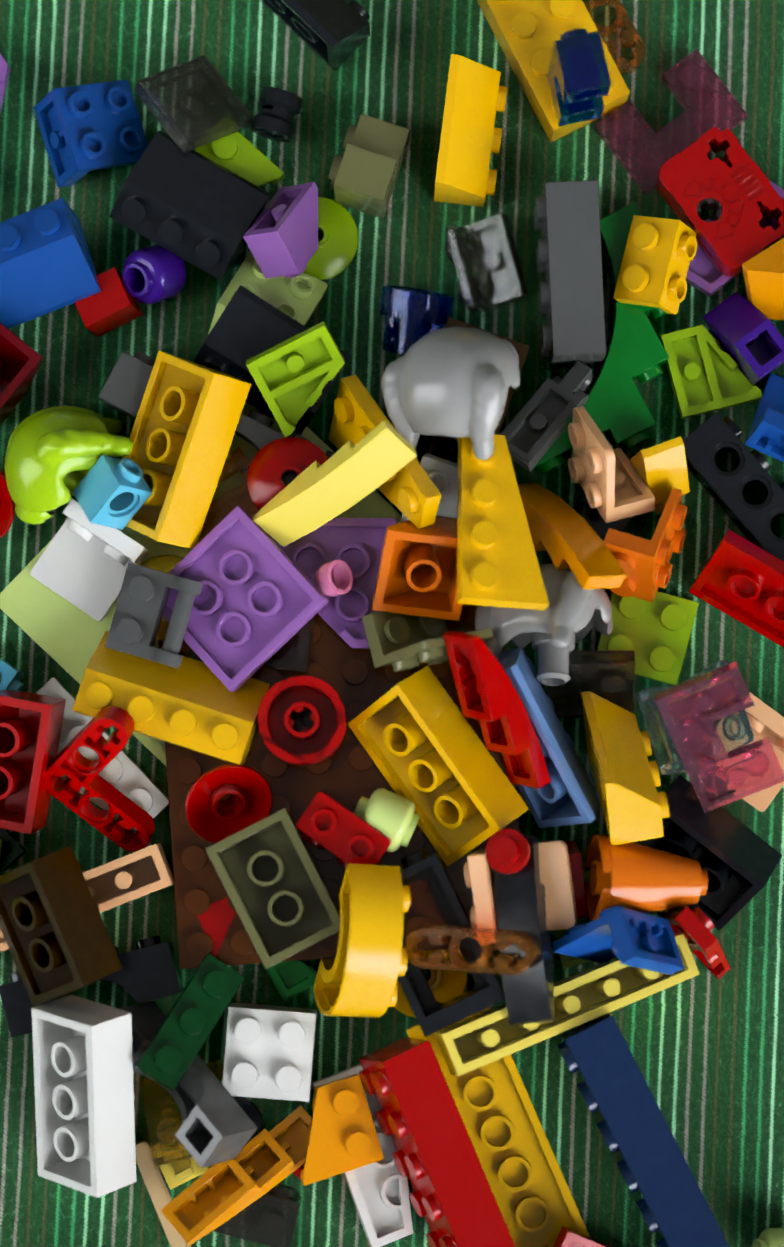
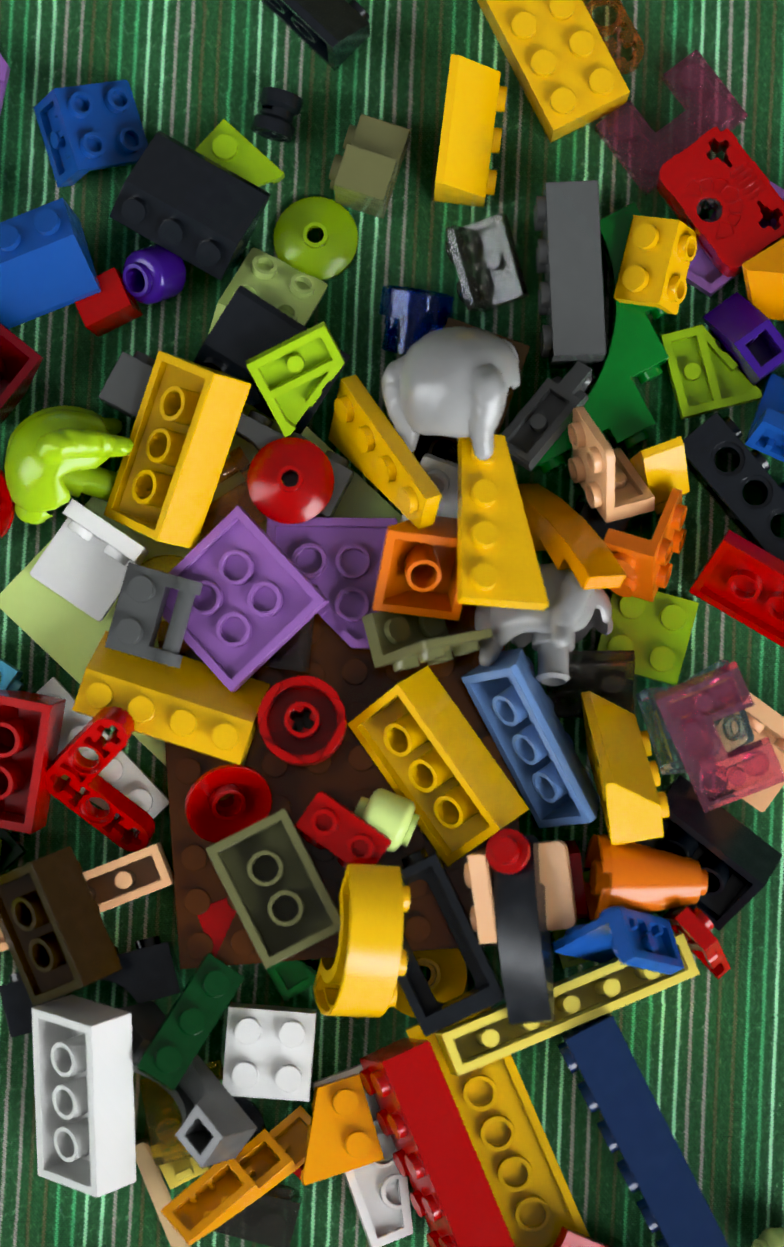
(112, 491): medium azure brick -> none
(193, 103): clear smoke tile -> none
(286, 231): medium lavender slope -> none
(334, 578): bright pink hinge -> none
(336, 485): light yellow slope -> none
(491, 697): red slope -> none
(502, 962): clear orange beam -> none
(578, 77): clear blue arch -> none

